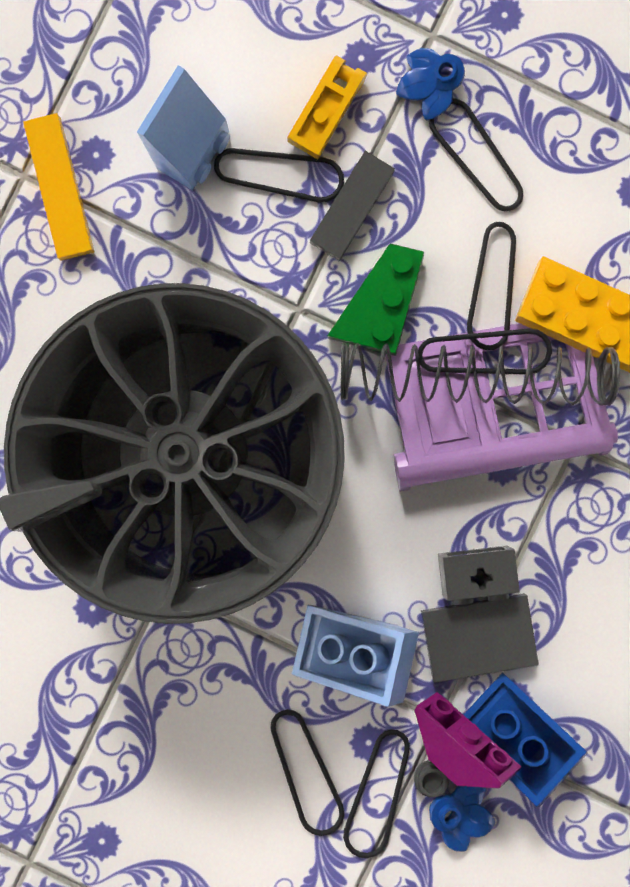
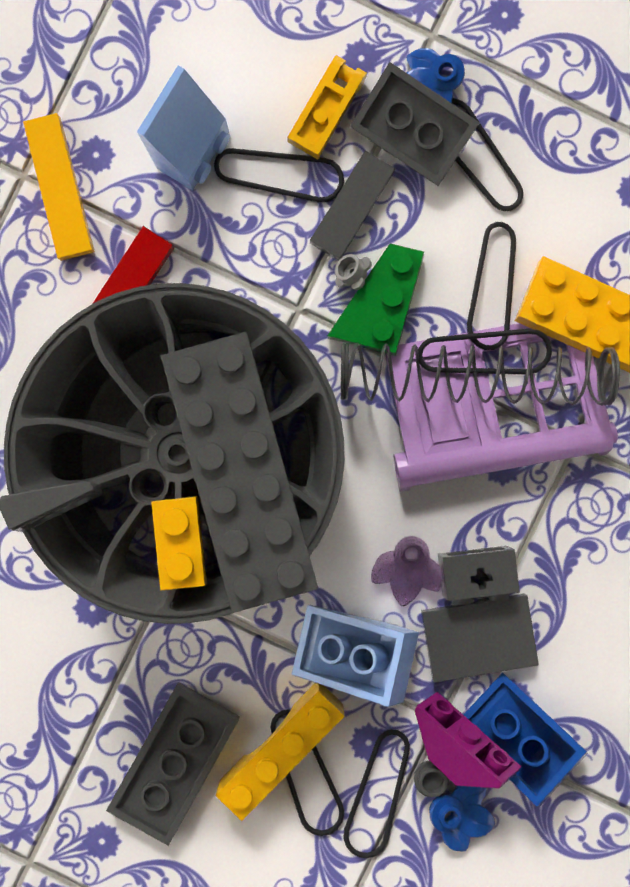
(139, 264): none -> red tile
(173, 763): none -> dark grey plate
(179, 543): none -> yellow plate
(239, 472): none -> dark grey plate
(273, 760): none -> yellow arch
(352, 271): none -> light grey plate
(407, 575): none -> clear purple plate
(414, 124): none -> dark grey plate

